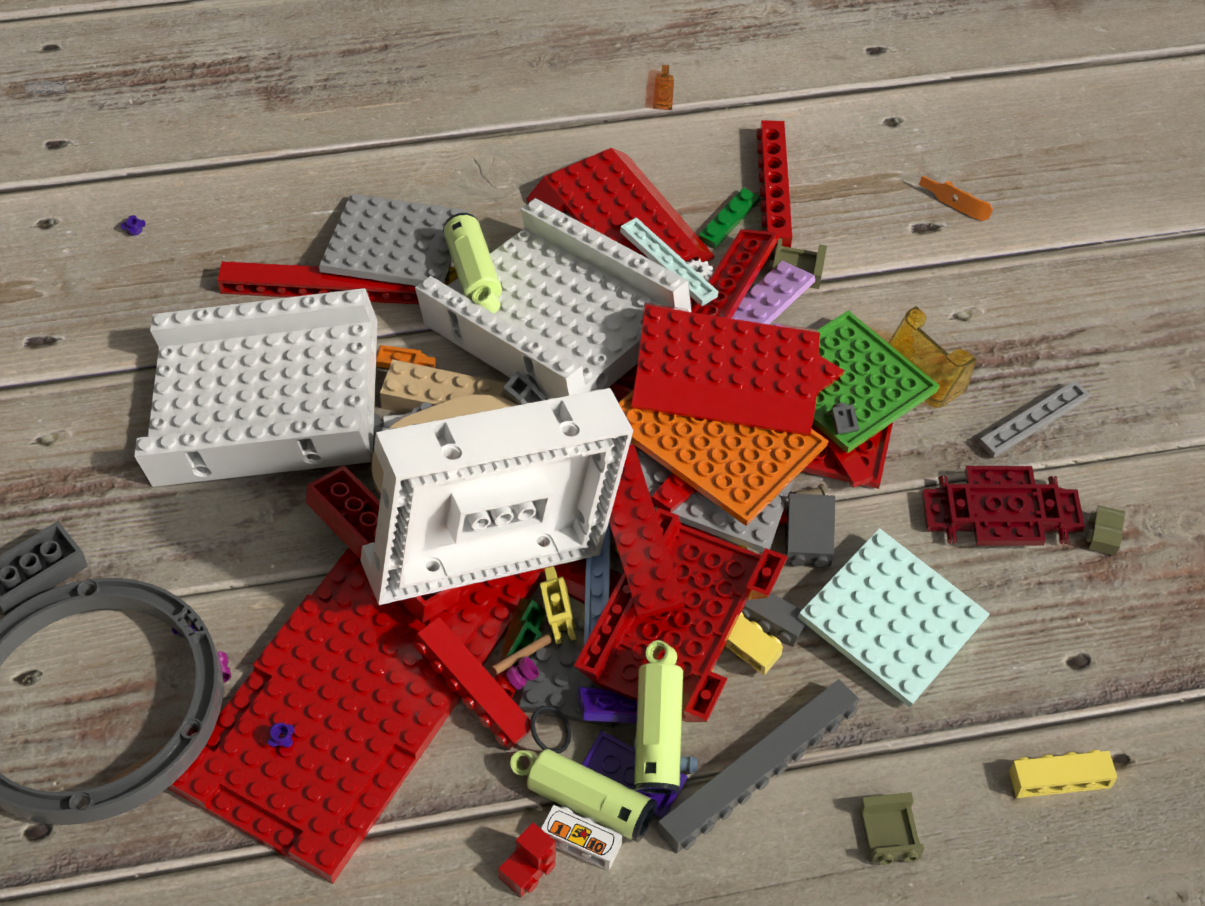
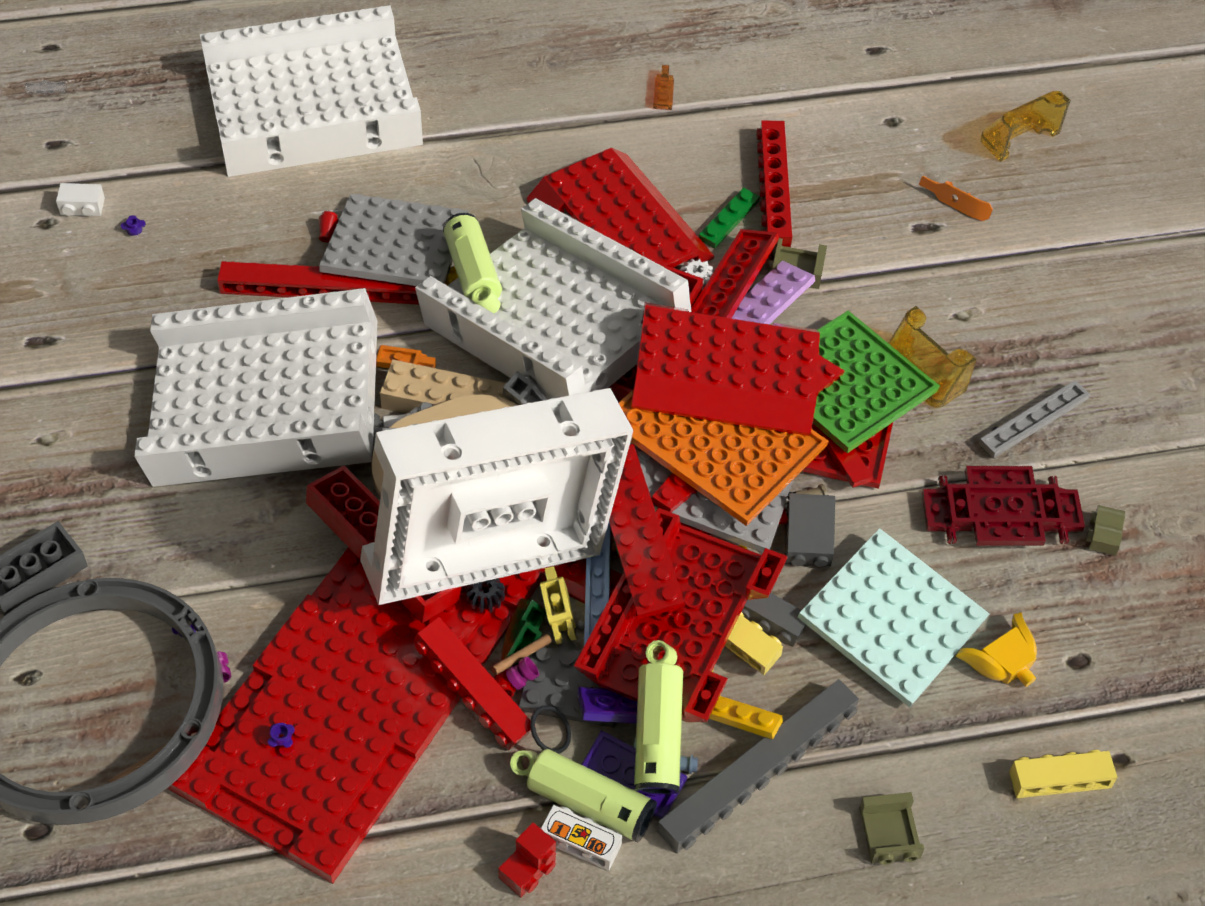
(80, 199): none -> white brick
(310, 90): none -> white brick
(327, 225): none -> red cone
(485, 595): none -> black gear
(663, 255): light aqua plate -> none
(746, 717): none -> yellow plate
(843, 418): dark grey bracket -> none
(1007, 656): none -> yellow torso
(1040, 114): none -> clear yellow windscreen

